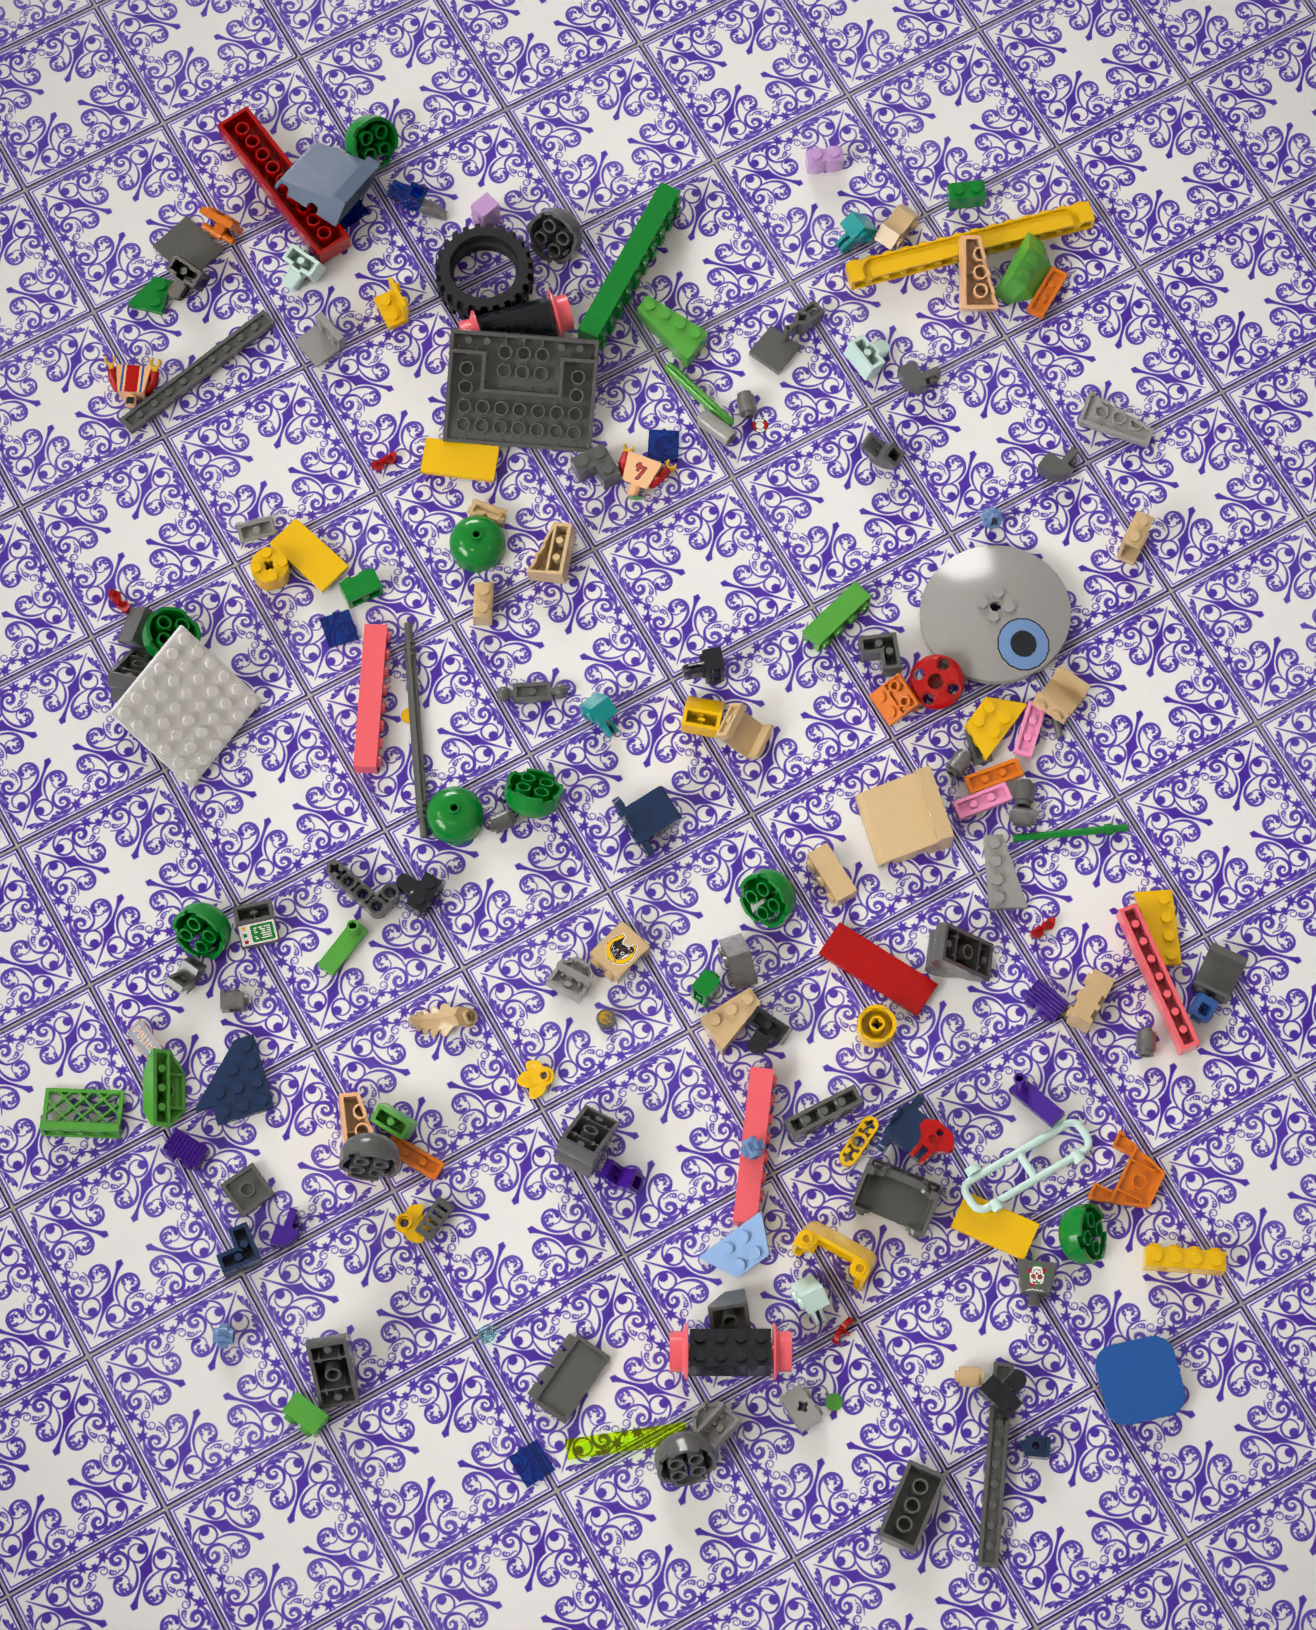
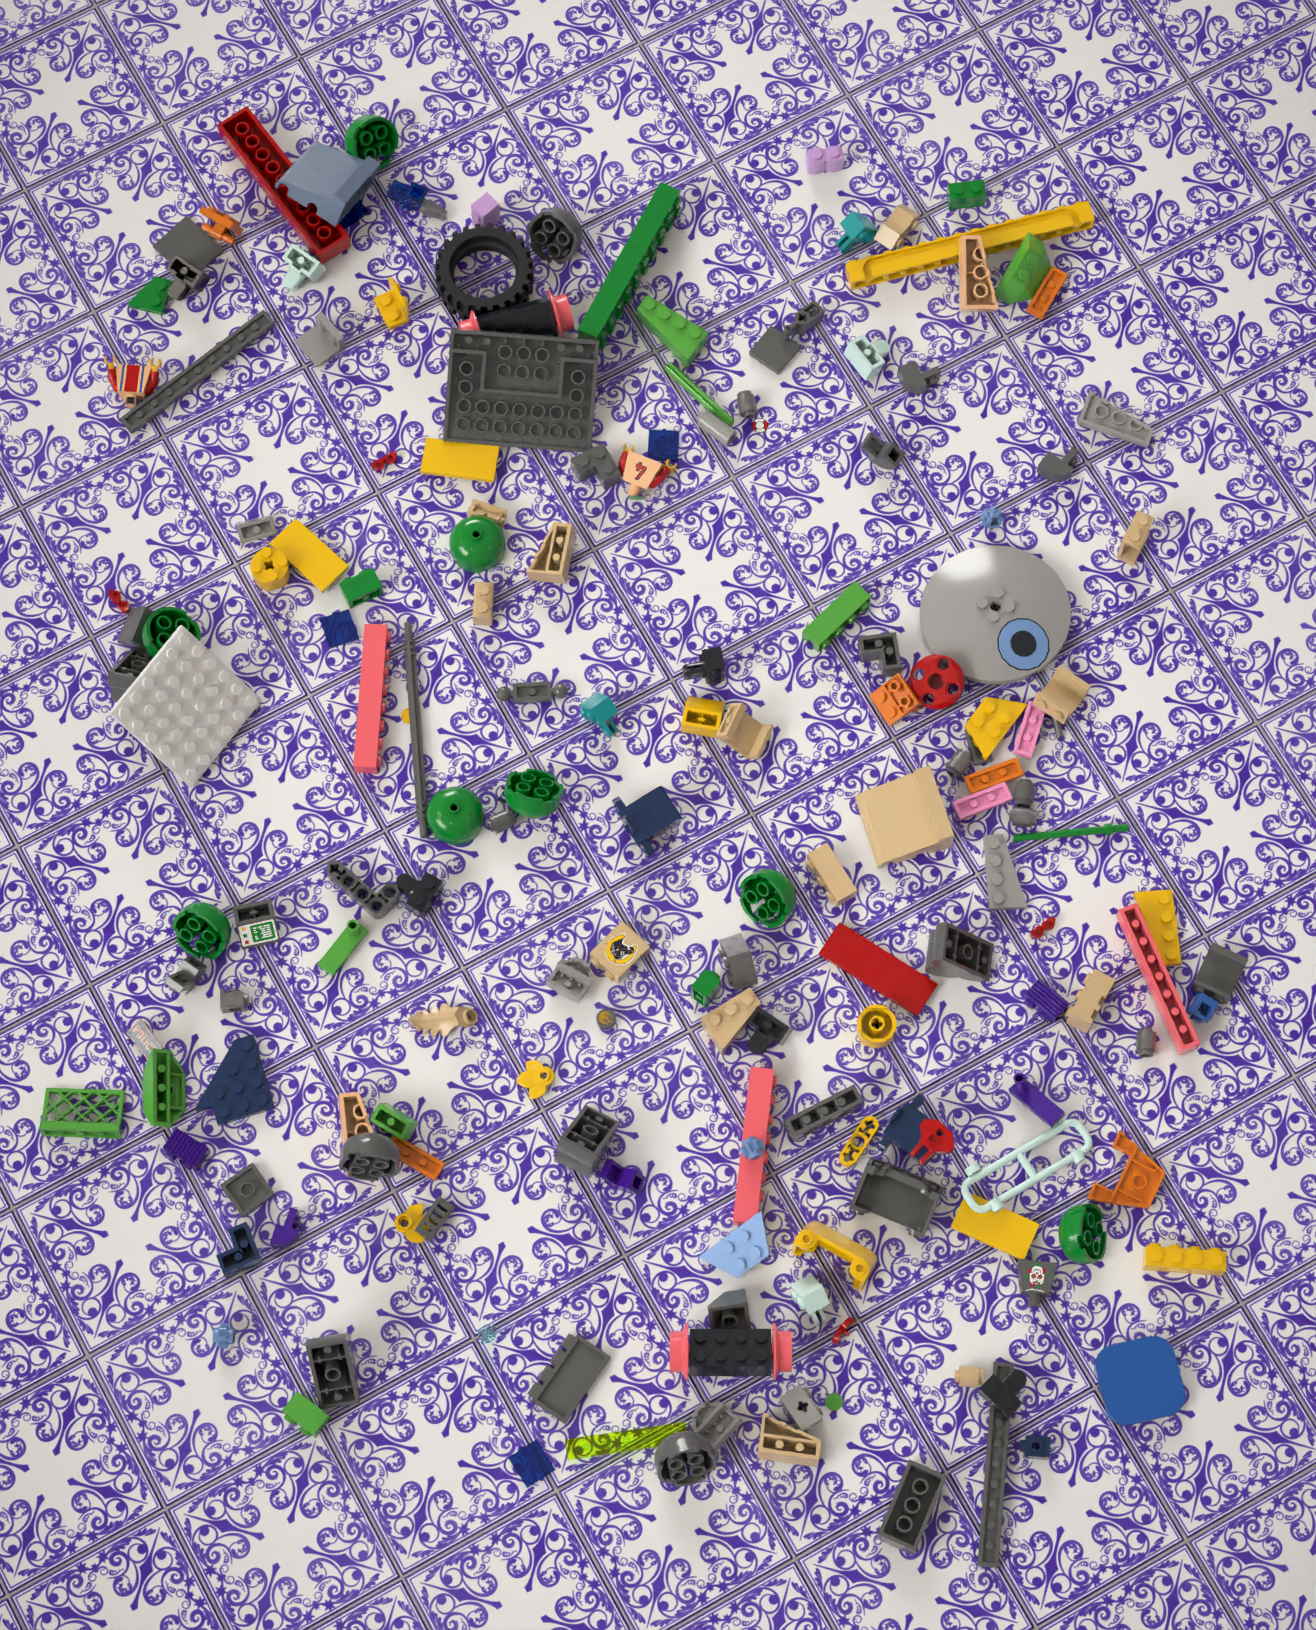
(786, 1444): none -> tan wedge

